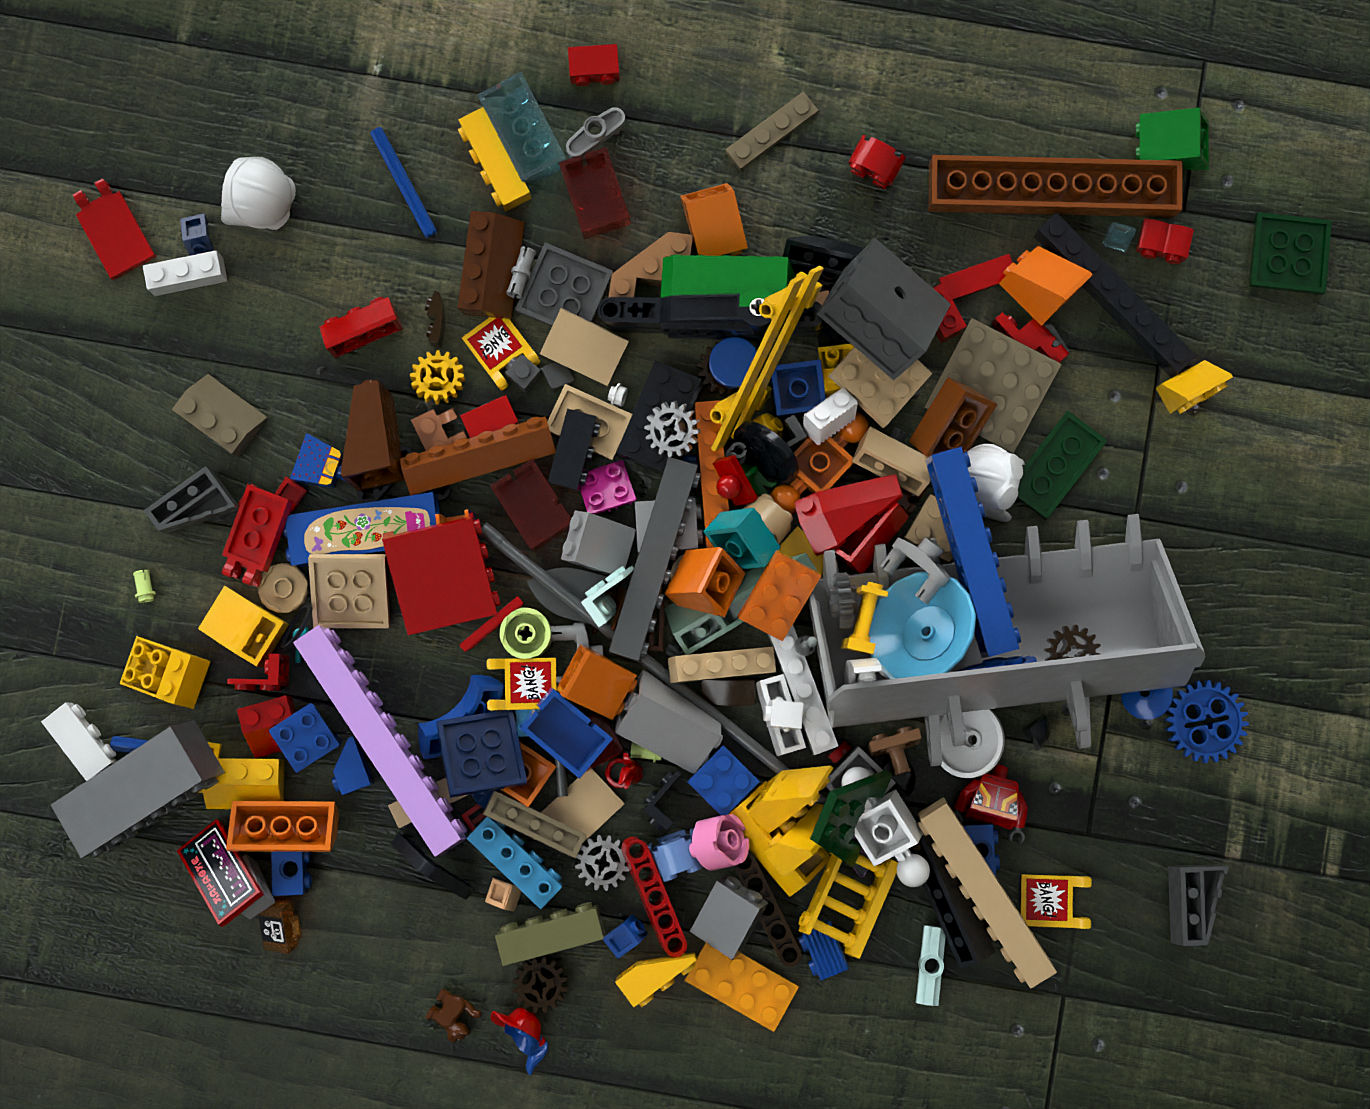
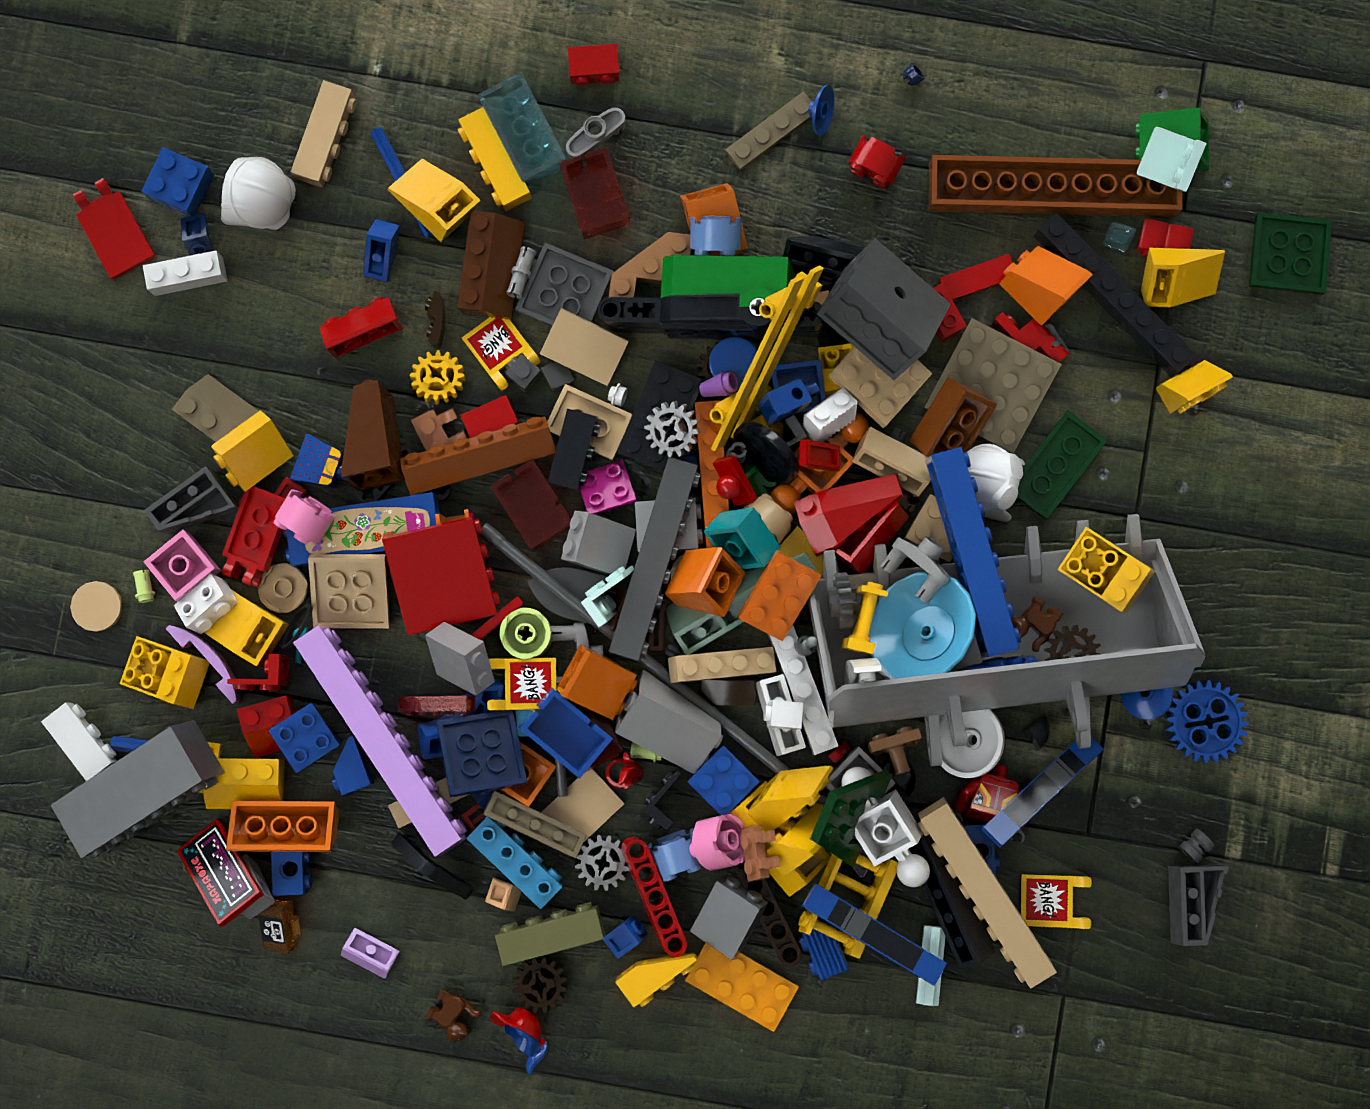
(96, 606): none -> tan tile
(177, 182): none -> blue brick
(181, 564): none -> bright pink brick
(187, 639): none -> lavender slope
(205, 603): none -> white brick
(251, 451): none -> yellow brick
(304, 517): none -> bright pink brick
(323, 134): none -> tan brick
(369, 953): none -> lavender slope
(380, 249): none -> blue slope
(434, 198): none -> yellow slope
(436, 705): none -> clear red piece
(460, 658): none -> light grey brick
(715, 234): none -> medium blue brick
(720, 385): none -> medium lavender cone
(753, 845): none -> nougat plate
(787, 401): none -> blue torso
(819, 455): none -> red tile
(822, 109): none -> blue dish
(874, 934): none -> tile
(914, 74): none -> dark blue hinge
(1039, 622): none -> reddish brown animal
(1040, 792): none -> tile
(1106, 570): none -> yellow slope
(1170, 159): none -> light aqua bracket
(1180, 275): none -> yellow slope
(1196, 846): none -> dark grey wheel

